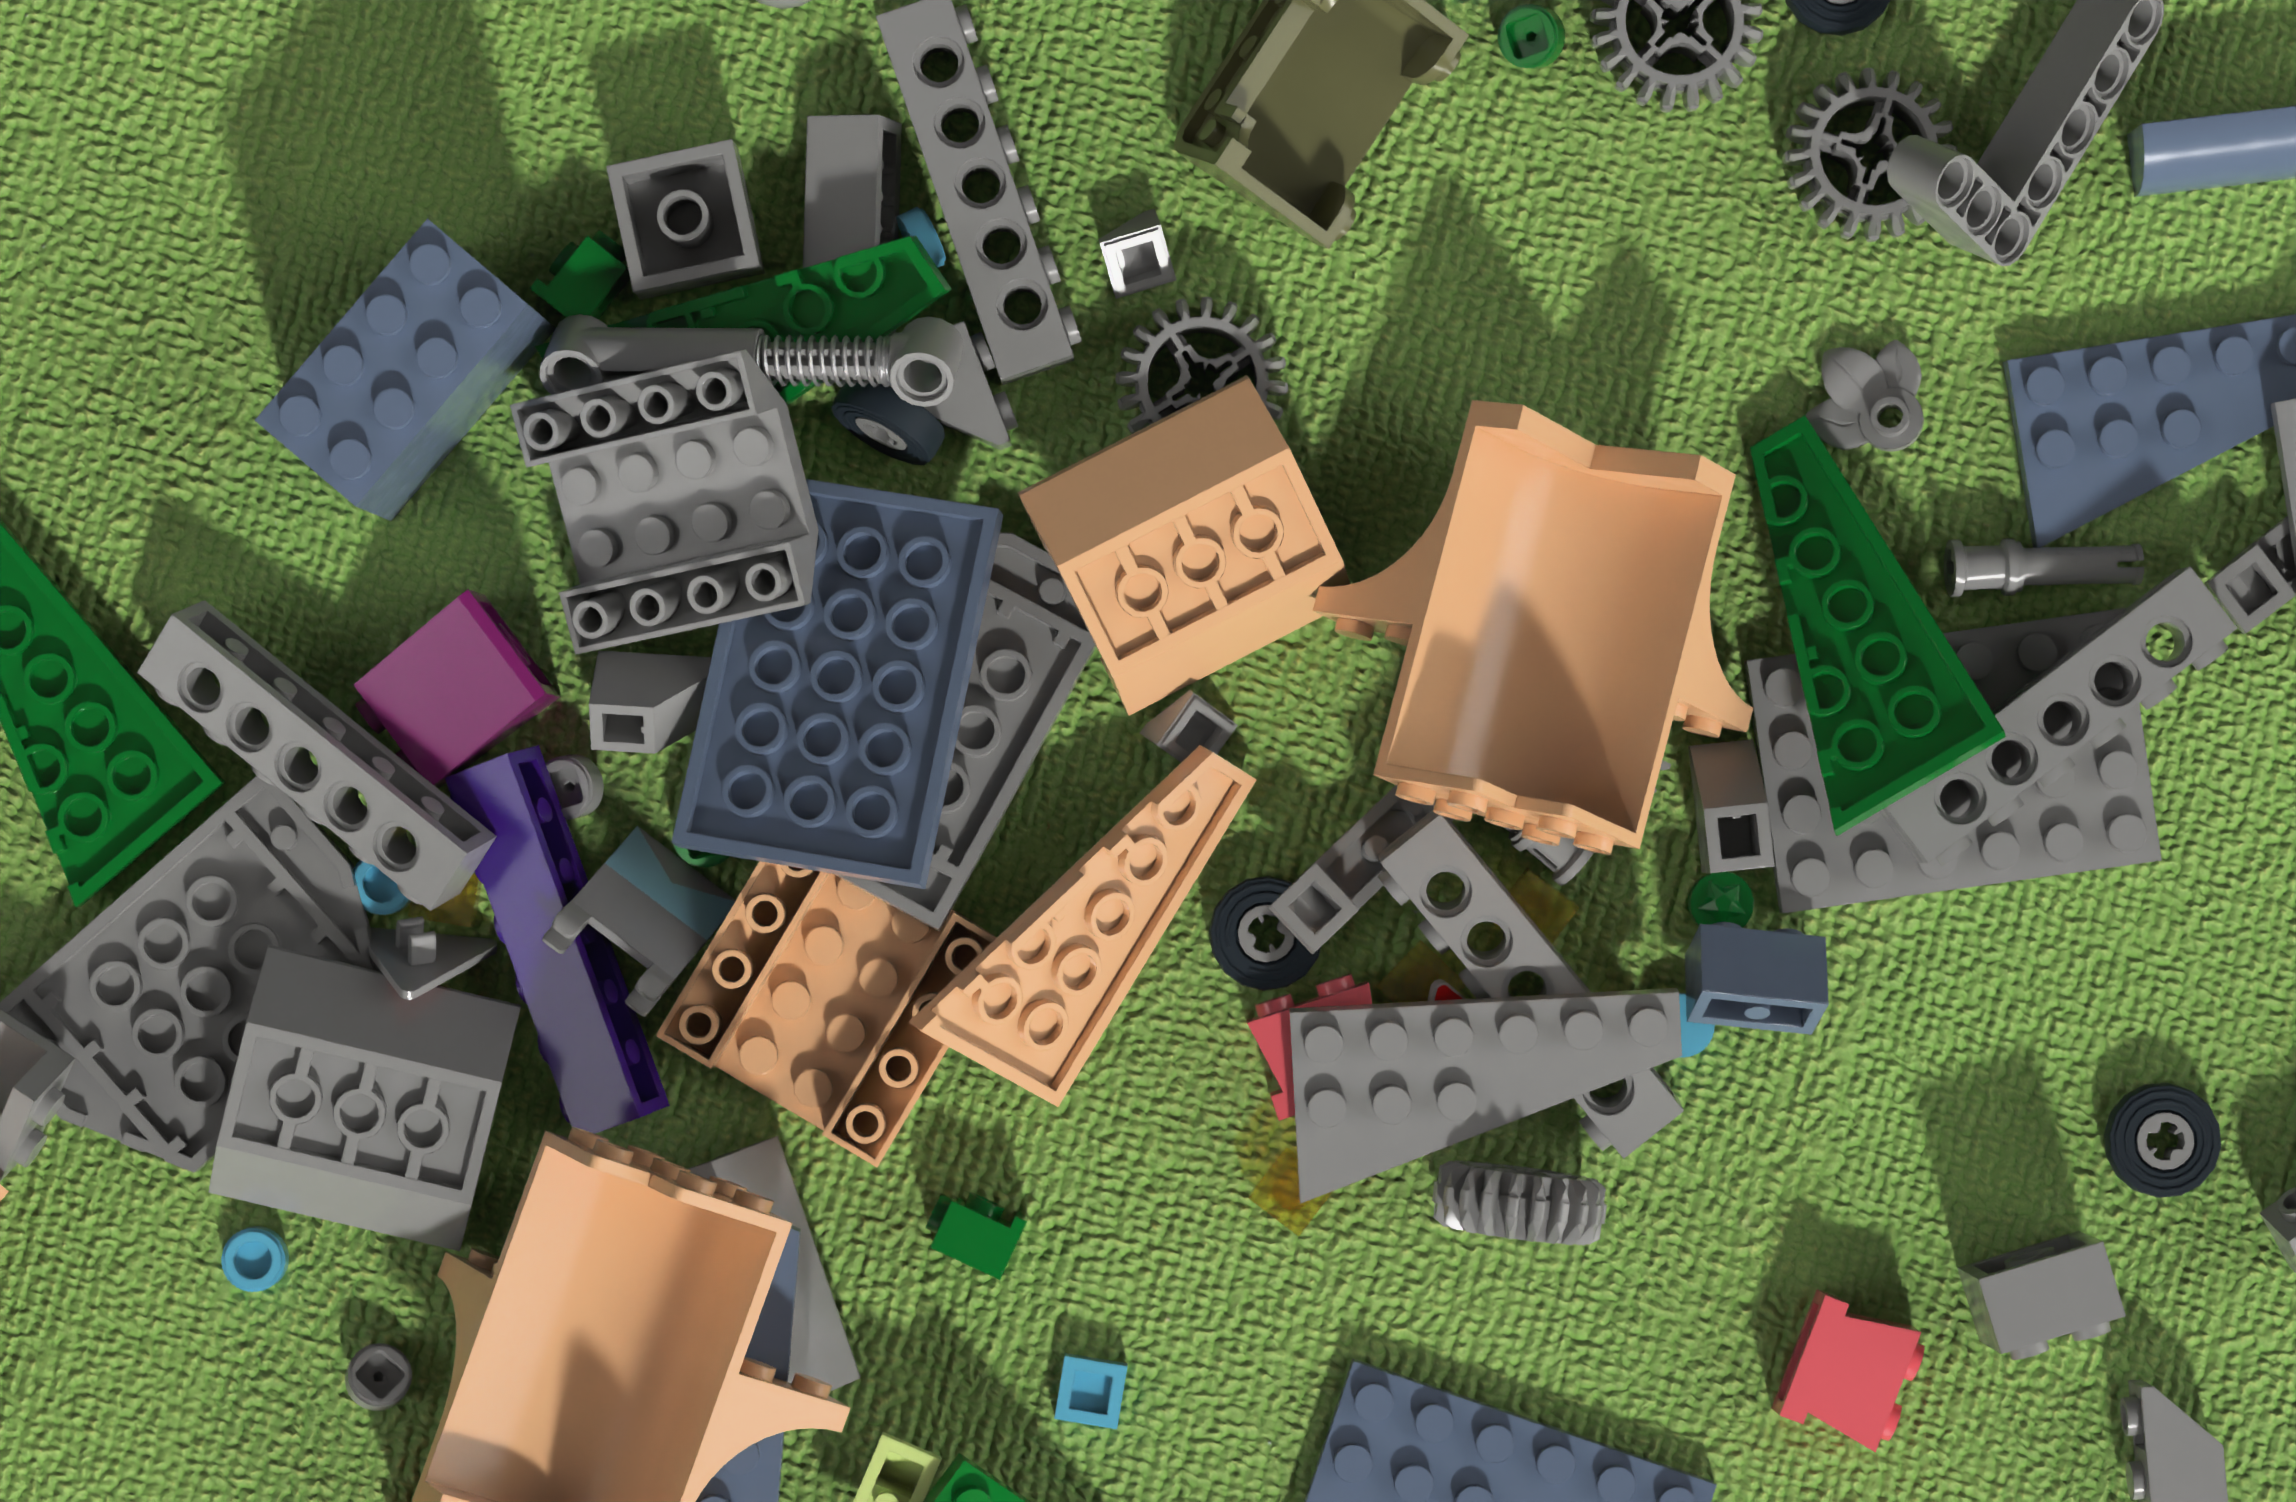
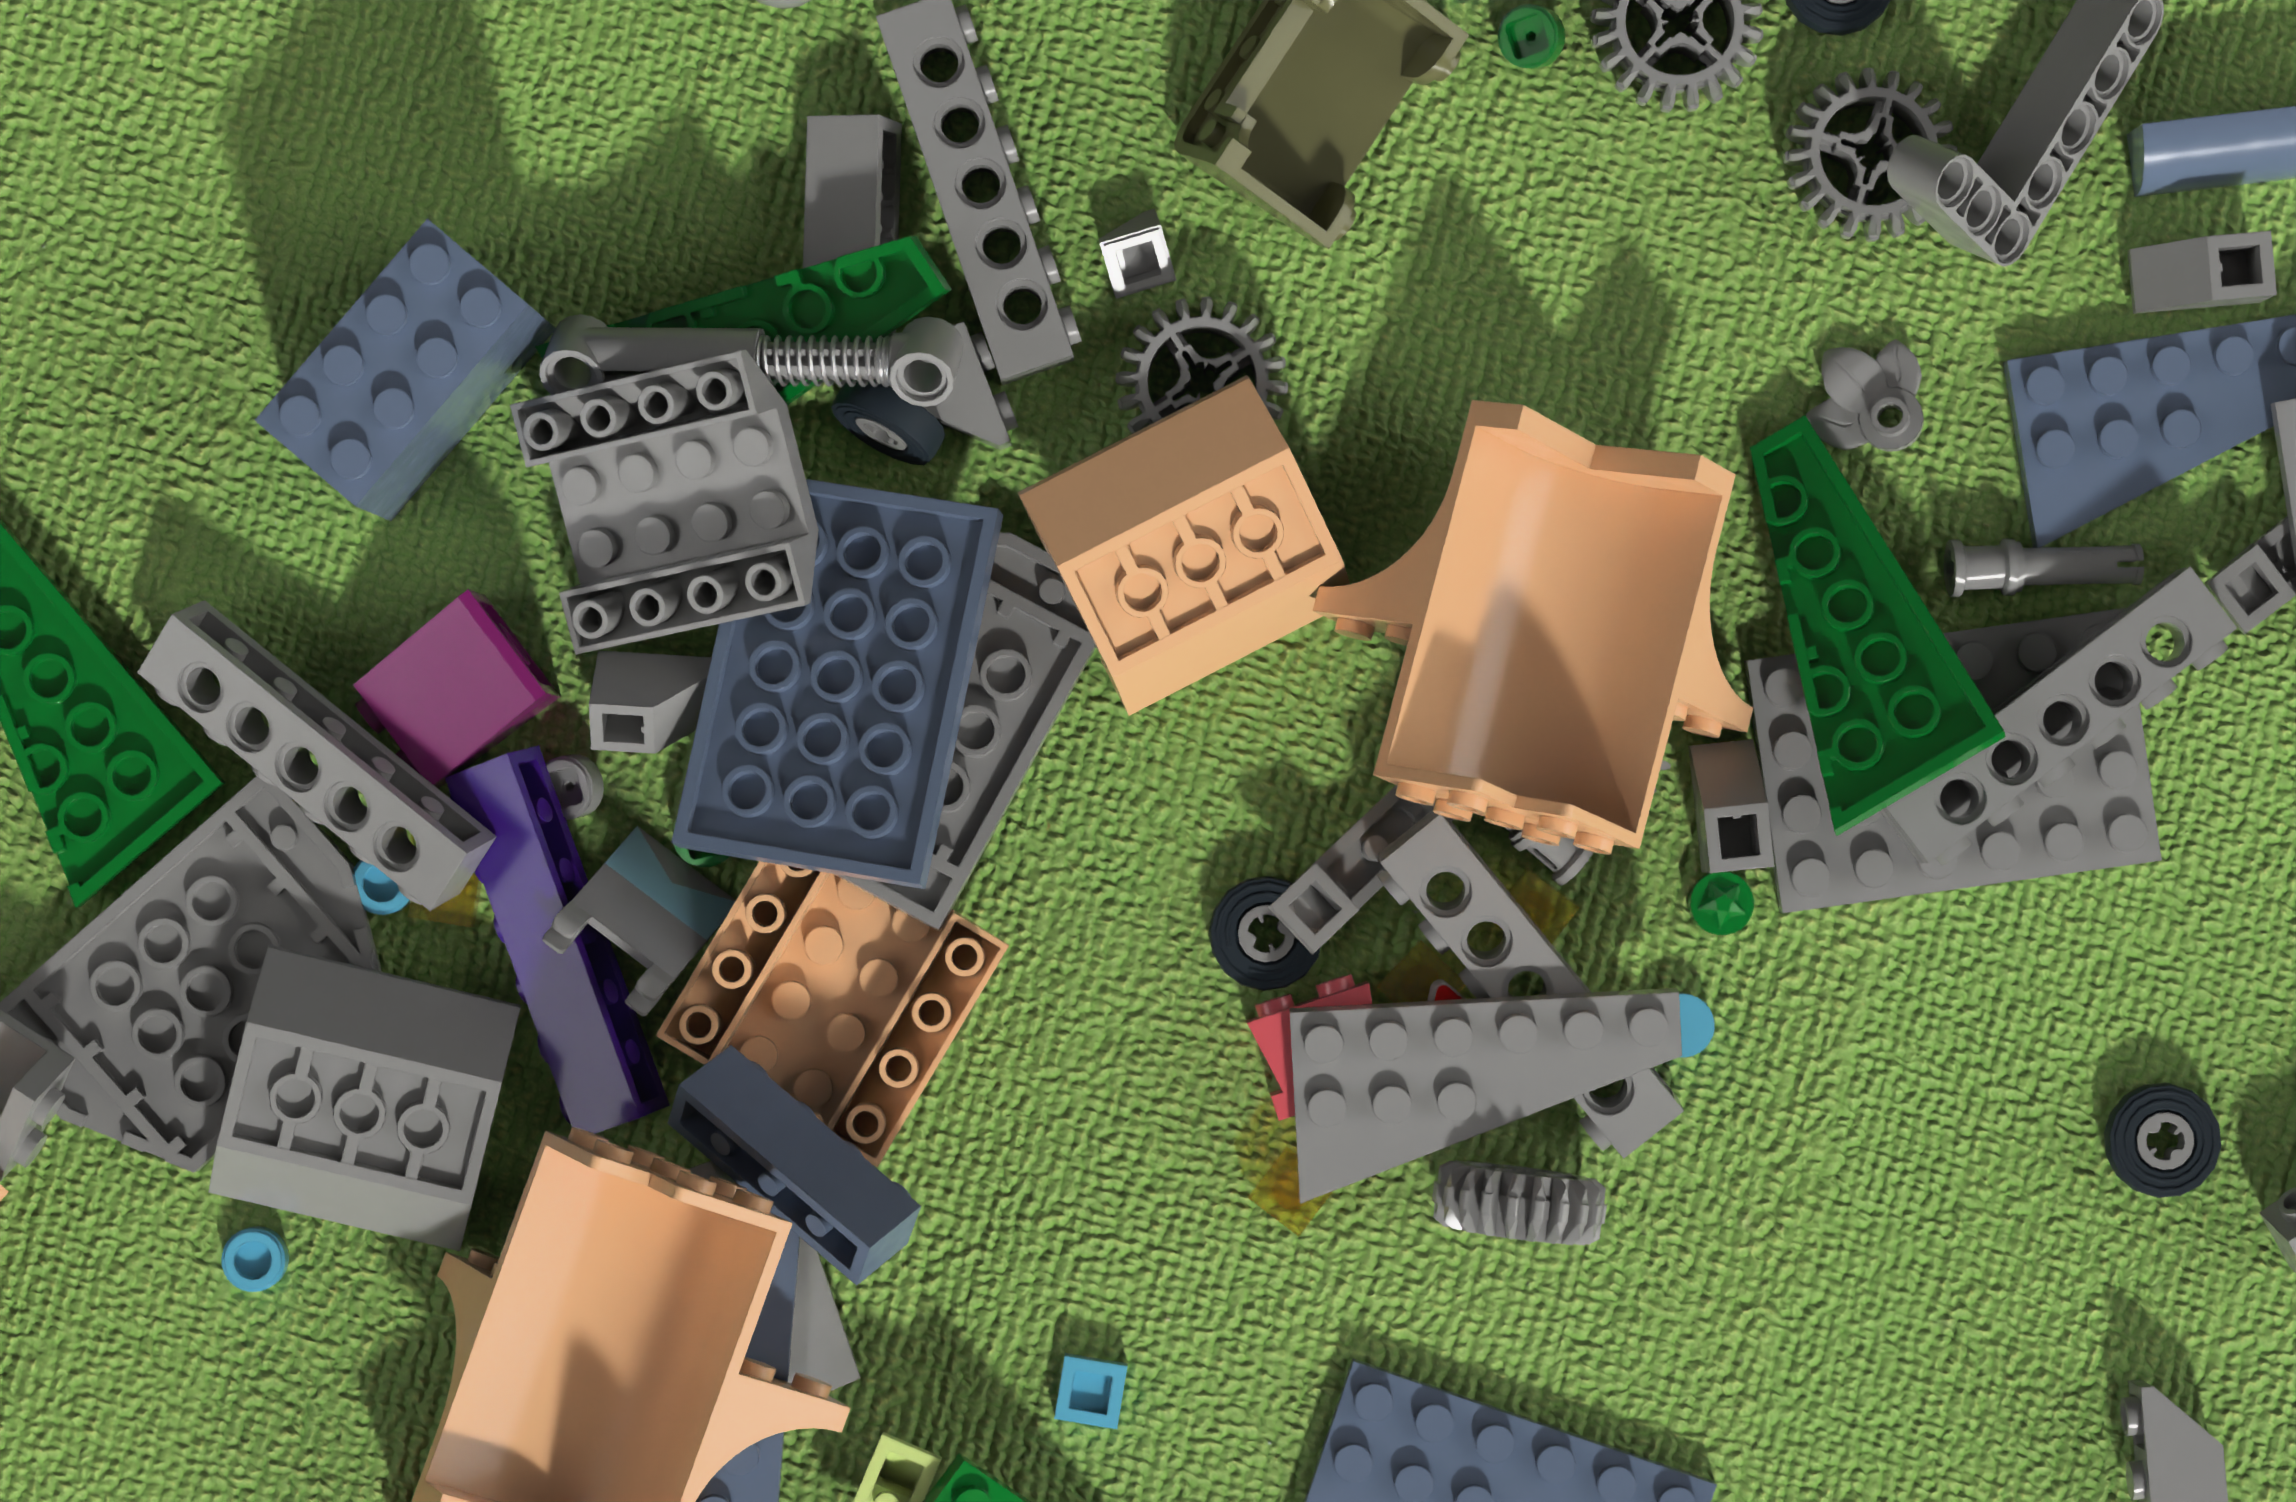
(378, 1377): light grey tile -> none
(423, 960): light grey piece -> none
(585, 277): green brick -> none
(685, 219): light grey brick -> none
(798, 1162): none -> sand blue brick
(917, 223): medium azure tile -> none
(975, 1232): green brick -> none
(1067, 962): light nougat wing -> none
(1187, 725): light grey slope -> none
(1756, 978): sand blue brick -> none
(1849, 1371): coral hips -> none
(2042, 1294): light grey brick -> none
(2202, 272): none -> light grey slope

